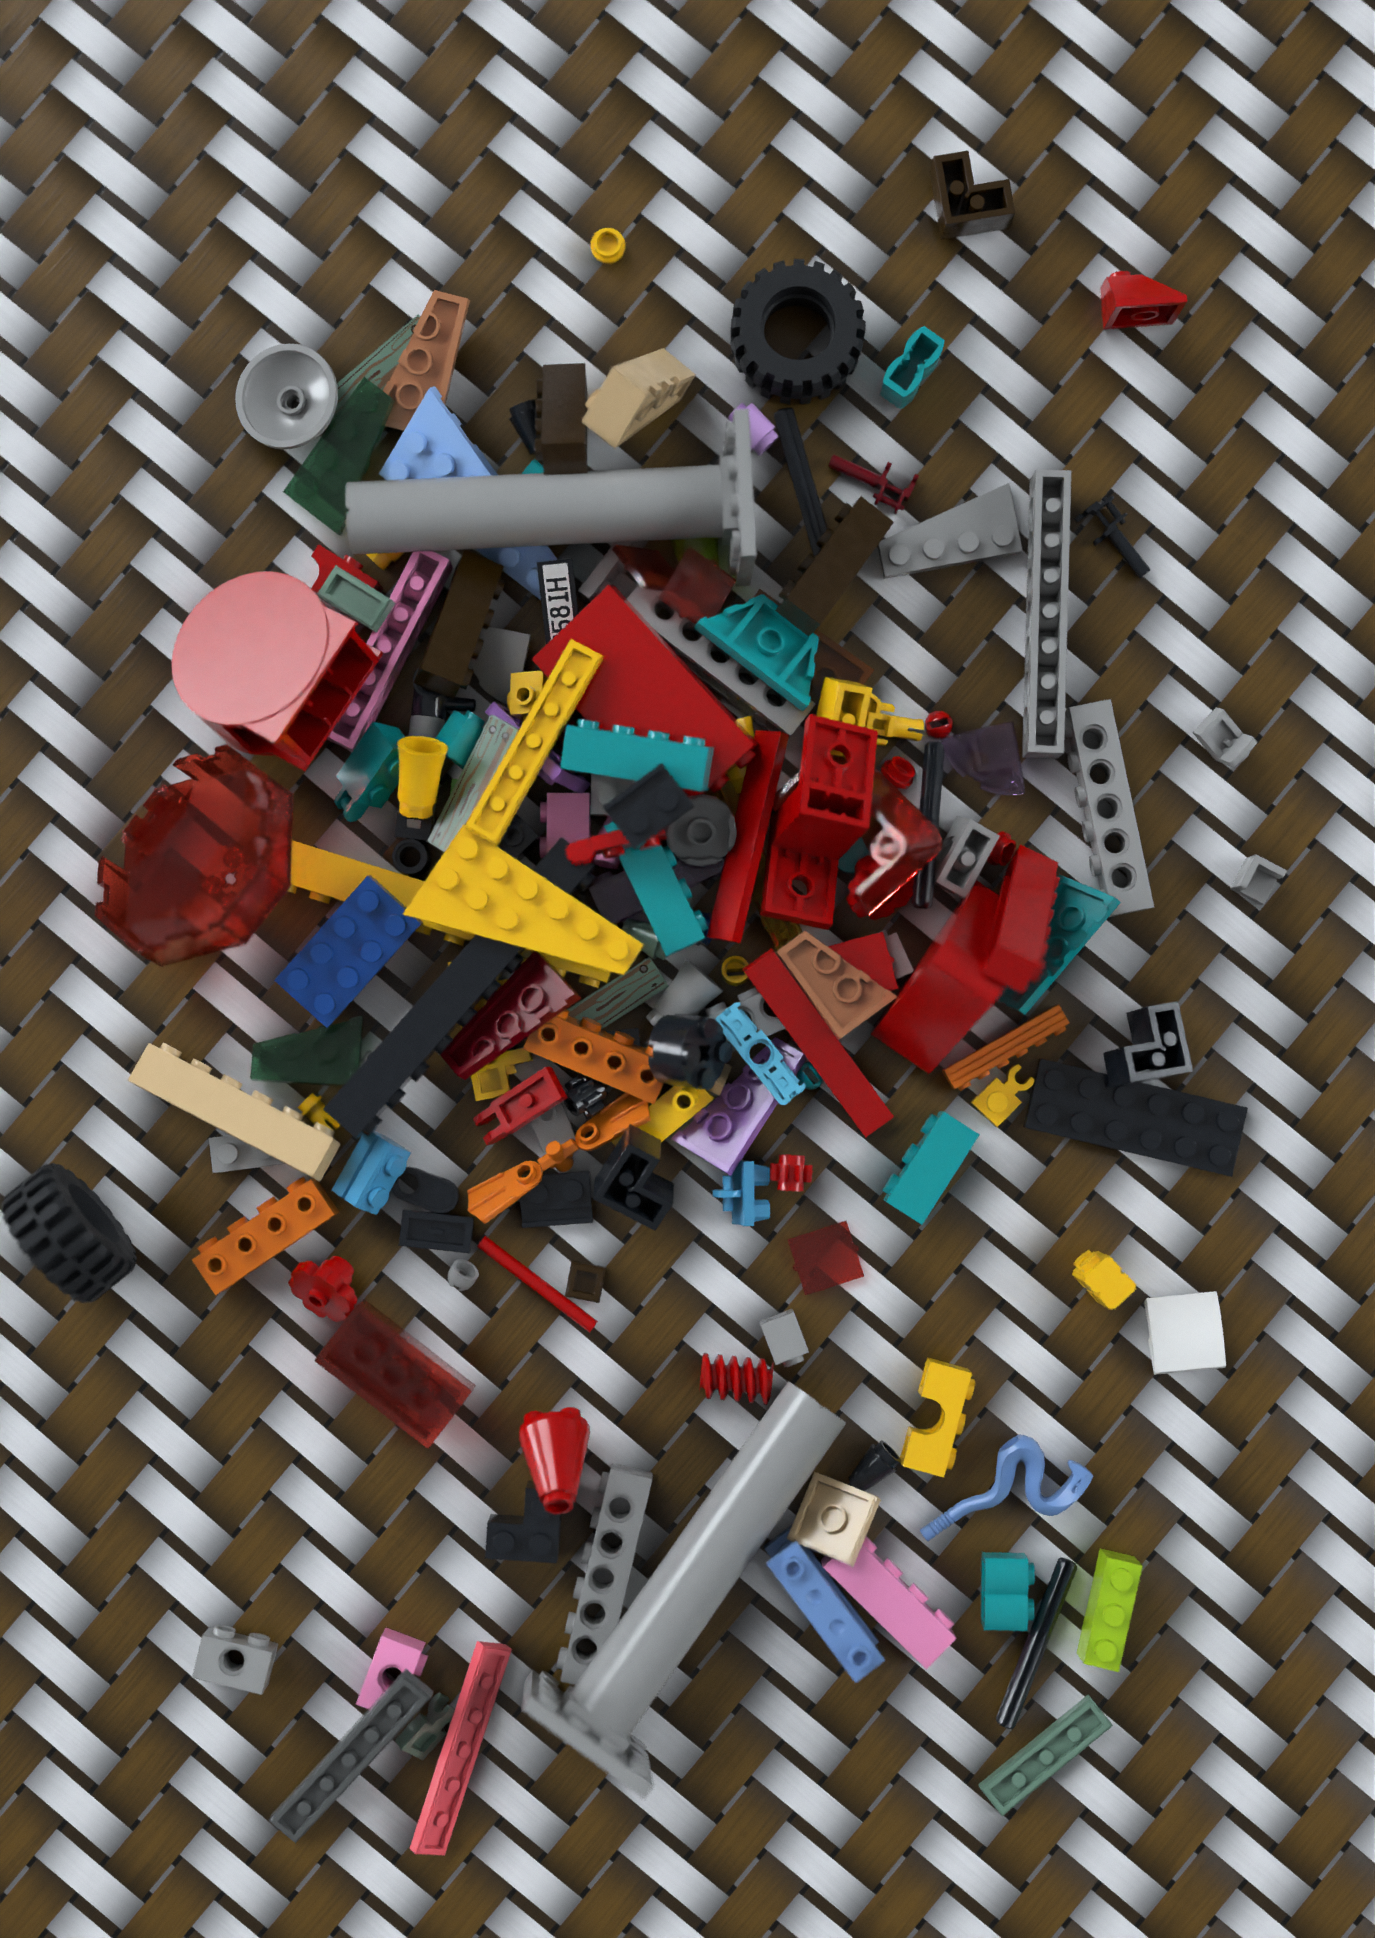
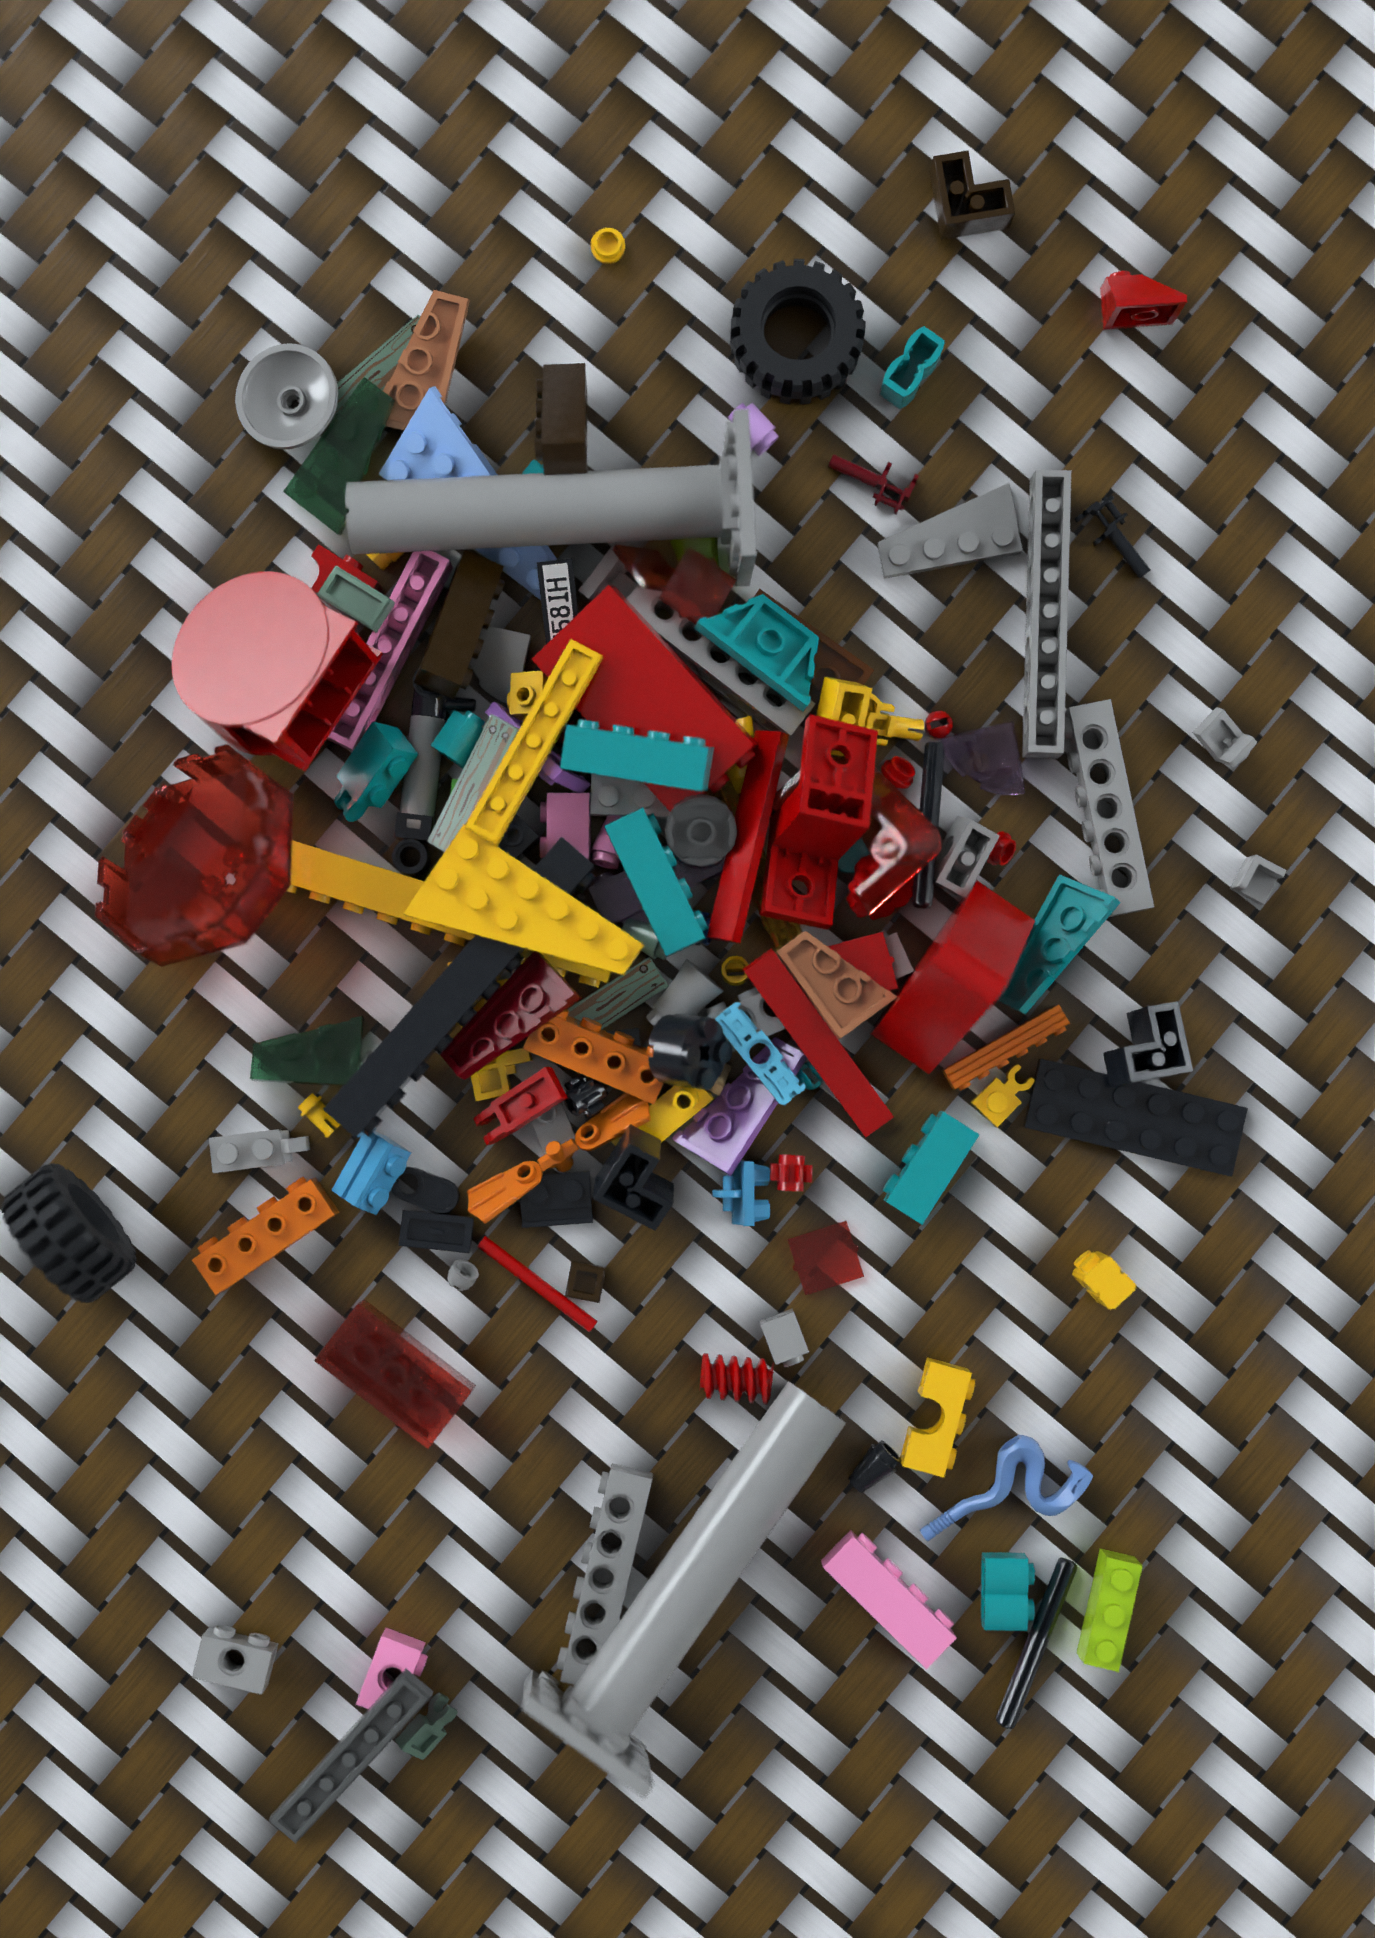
(234, 1111): tan brick -> none
(325, 1288): red plant -> none
(348, 951): blue plate -> none
(419, 774): yellow plant -> none
(460, 1748): coral tile -> none
(524, 423): black cone -> none
(525, 1537): black brick -> none
(555, 1455): red cone -> none
(608, 844): red hinge -> none
(636, 395): tan wedge -> none
(648, 806): black plate -> none
(801, 475): black axle -> none
(824, 1605): medium blue fence -> none
(833, 1519): tan plate -> none
(834, 565): dark brown brick -> none
(1022, 920): red brick -> none
(1045, 1755): sand green tile -> none
(1185, 1333): white slope -> none

